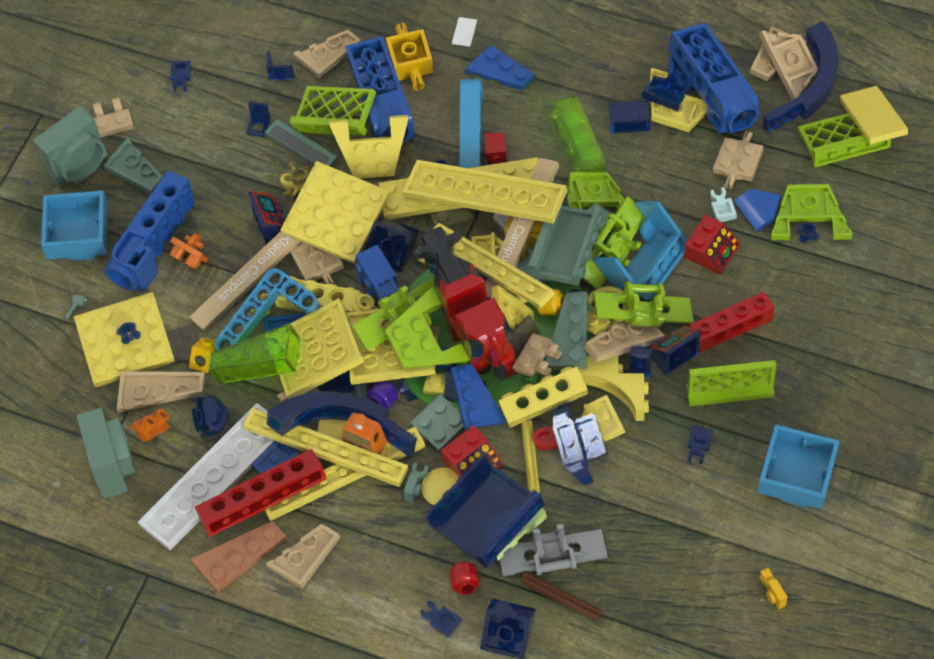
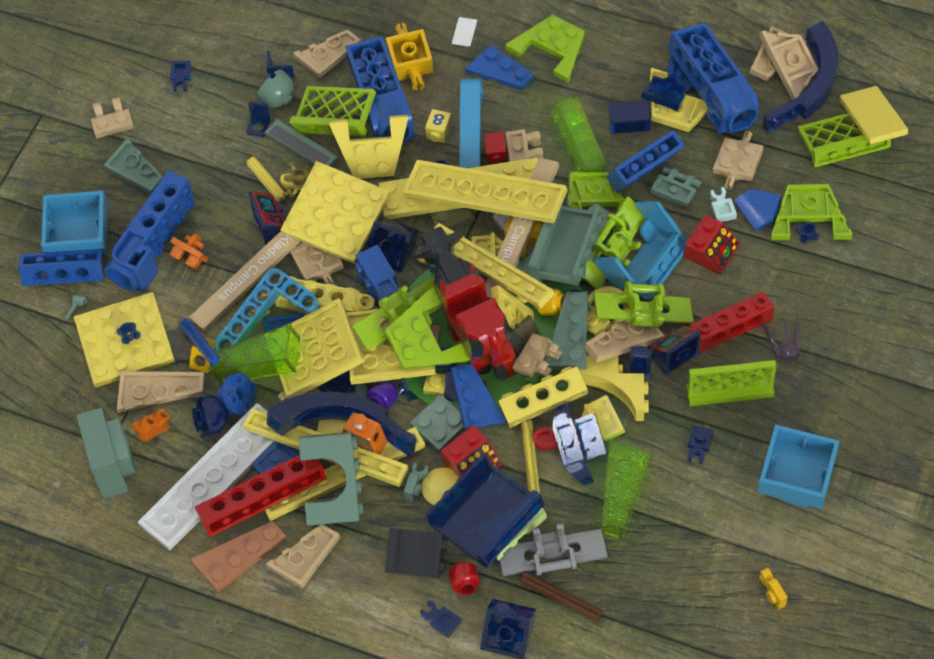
(61, 267): none -> blue brick
(70, 148): sand green container -> none
(199, 341): none -> blue axle
(237, 393): none -> blue plate
(266, 179): none -> light yellow axle
(276, 90): none -> sand green cylinder
(341, 449): none -> sand green arch
(415, 553): none -> black panel
(438, 126): none -> light yellow brick
(518, 145): none -> tan plate
(554, 37): none -> lime wing
(624, 480): none -> clear neon green wedge
(645, 161): none -> blue brick
(673, 190): none -> sand green plate
(788, 351): none -> plant

